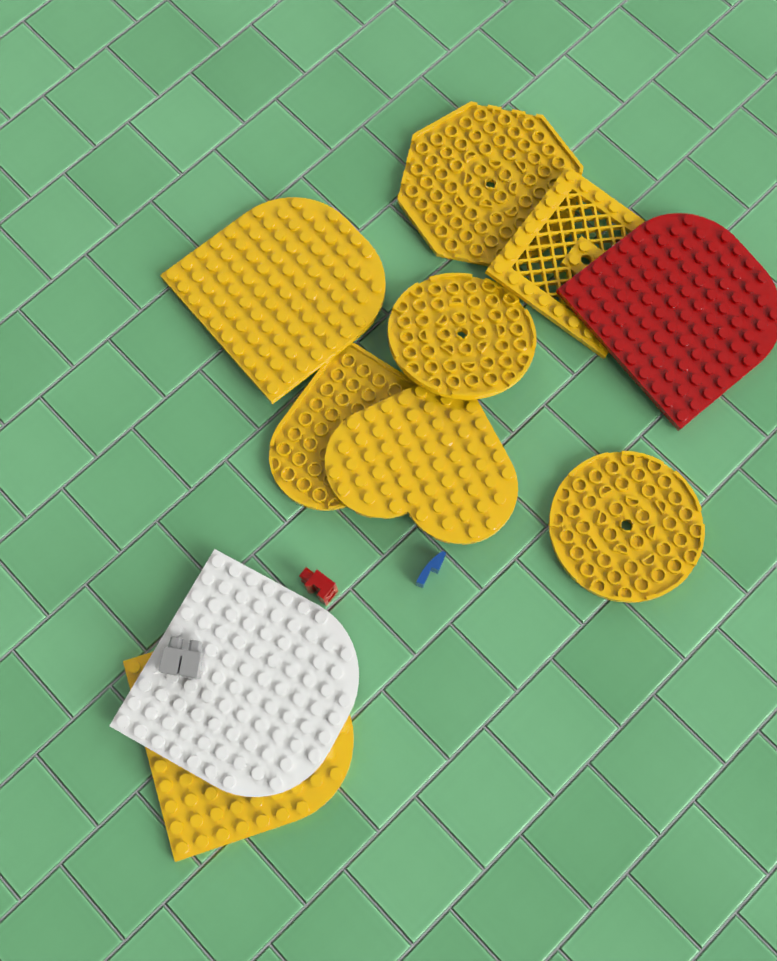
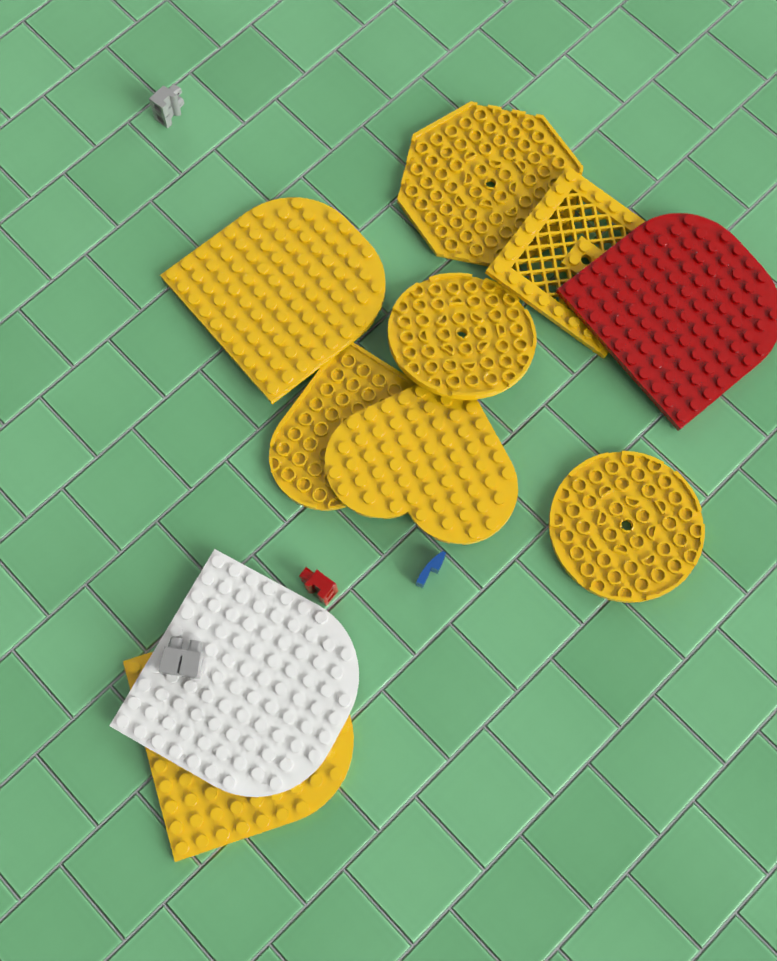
(166, 104): none -> light grey hips

